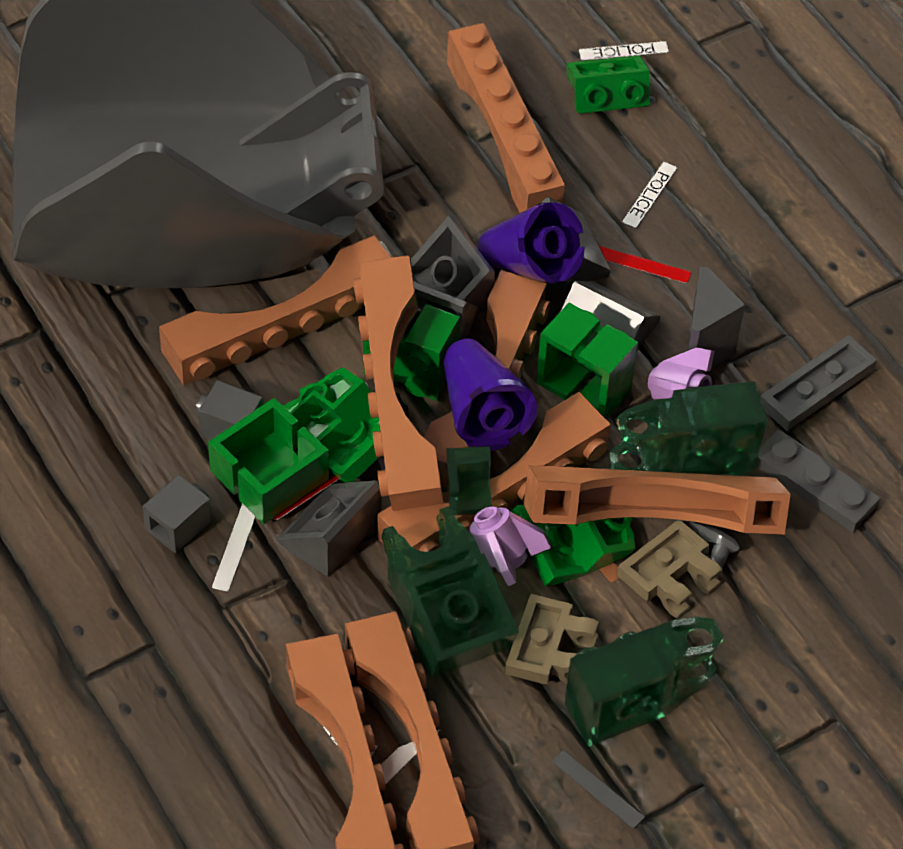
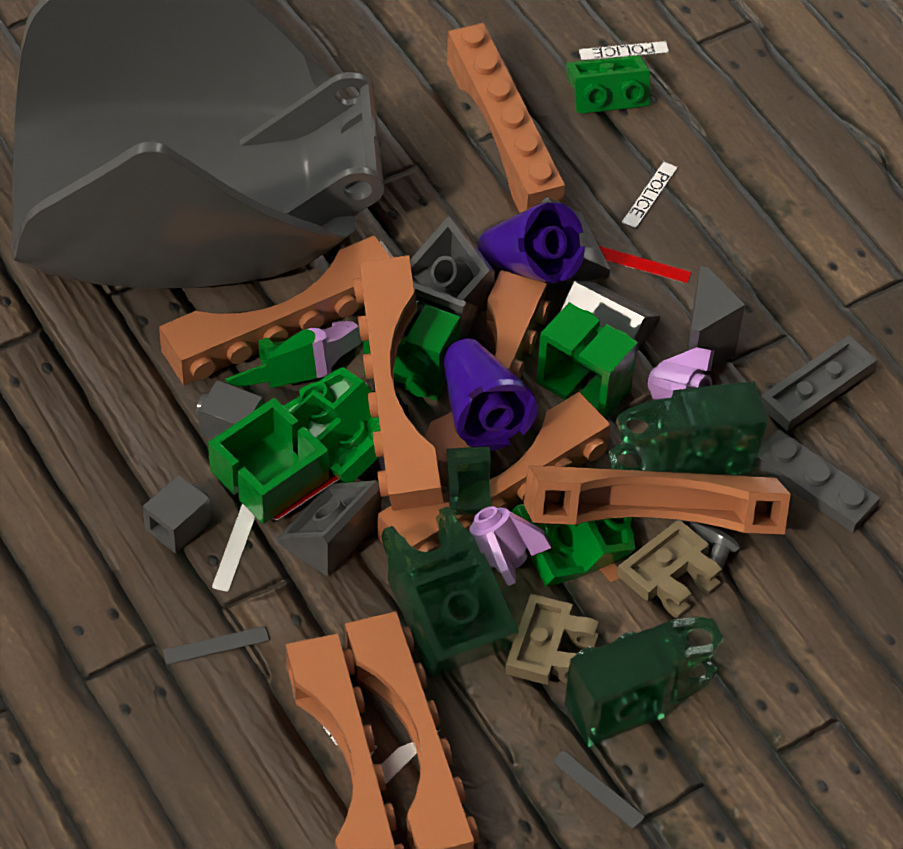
(215, 645): none -> dark grey sticker
(301, 357): none -> green animal

